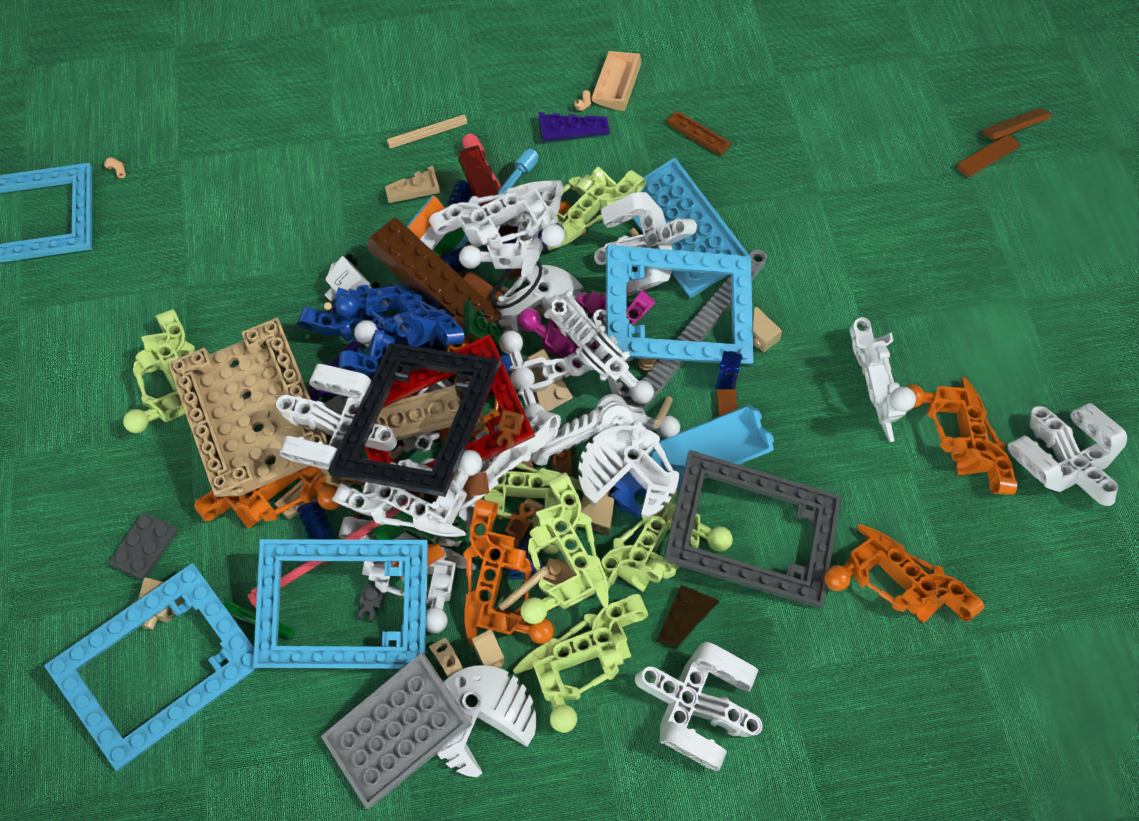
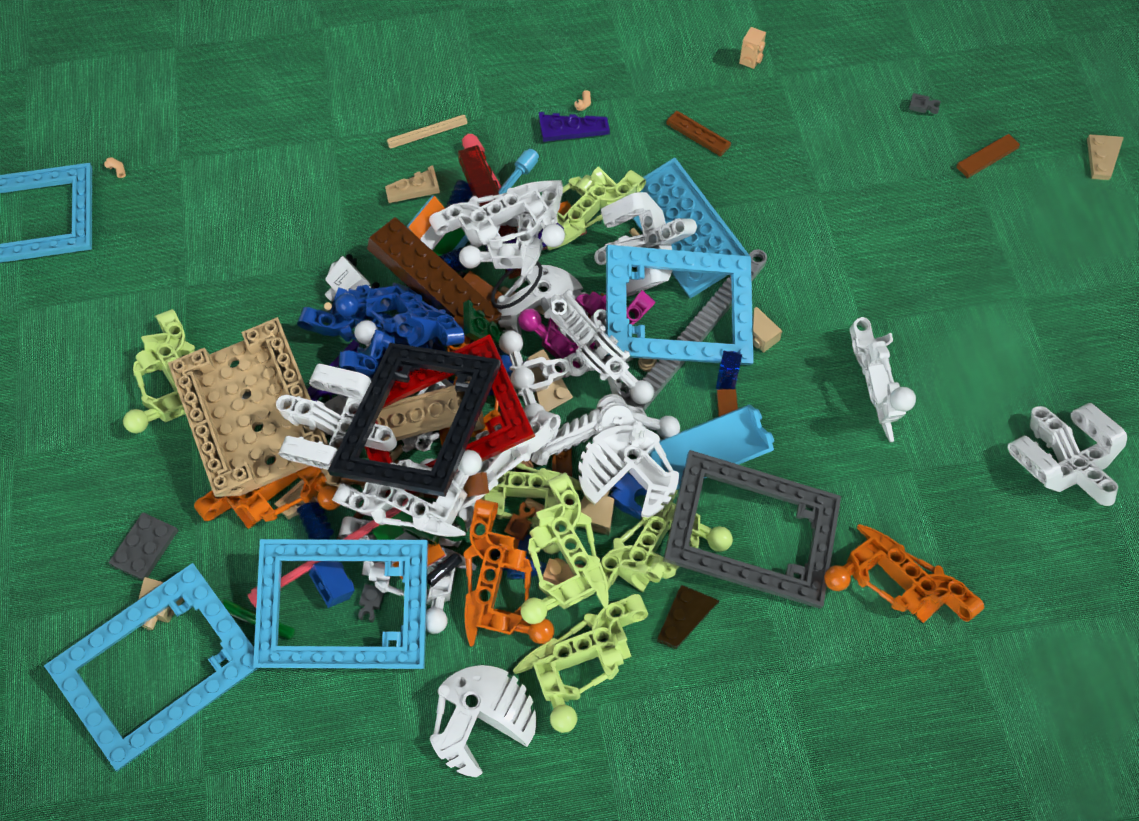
(331, 582): none -> blue brick
(395, 730): light grey plate -> none
(443, 569): none -> black axle
(447, 659): tan leg -> none
(488, 650): tan slope -> none
(509, 425): dark orange plate -> none
(523, 588): tan bar -> none
(617, 80): light nougat slope -> none
(663, 411): tan bar -> none
(684, 740): white piece -> none
(752, 48): none -> light nougat brick
(922, 103): none -> dark grey plate
(973, 449): orange piece -> none
(1016, 123): dark orange tile -> none
(1103, 155): none -> tan wing

